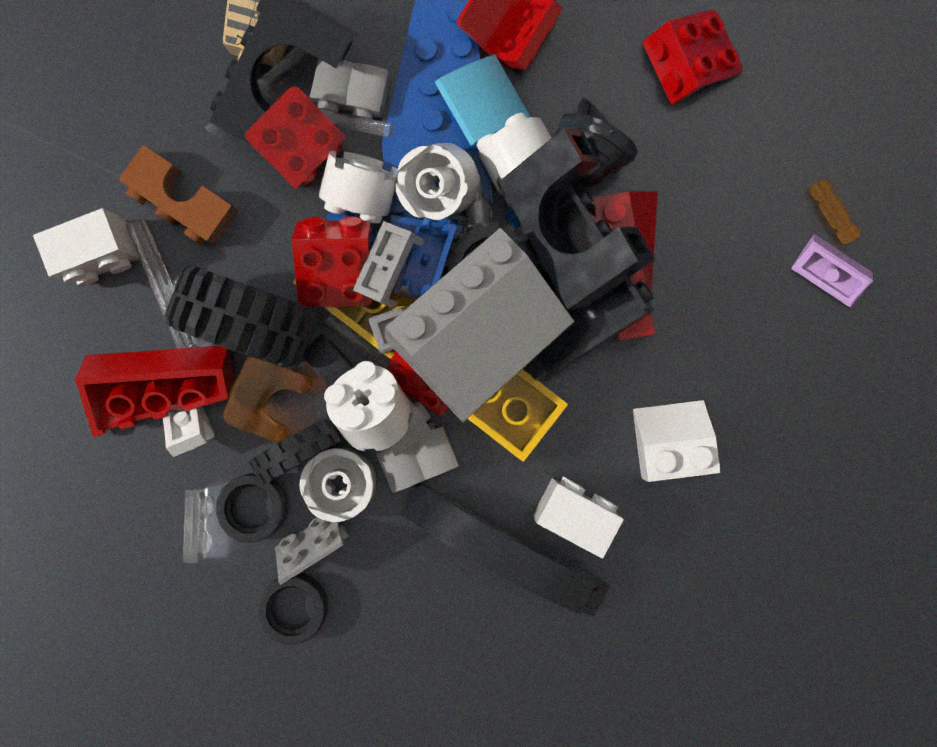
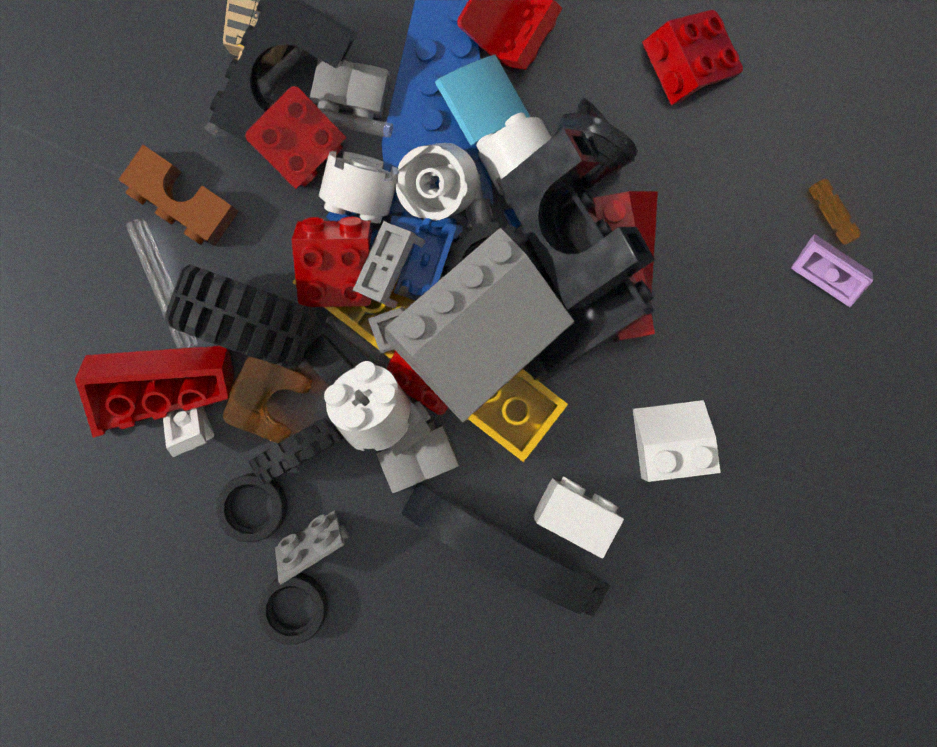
(86, 248): white brick -> none
(196, 538): clear plate -> none
(320, 492): white brick -> none

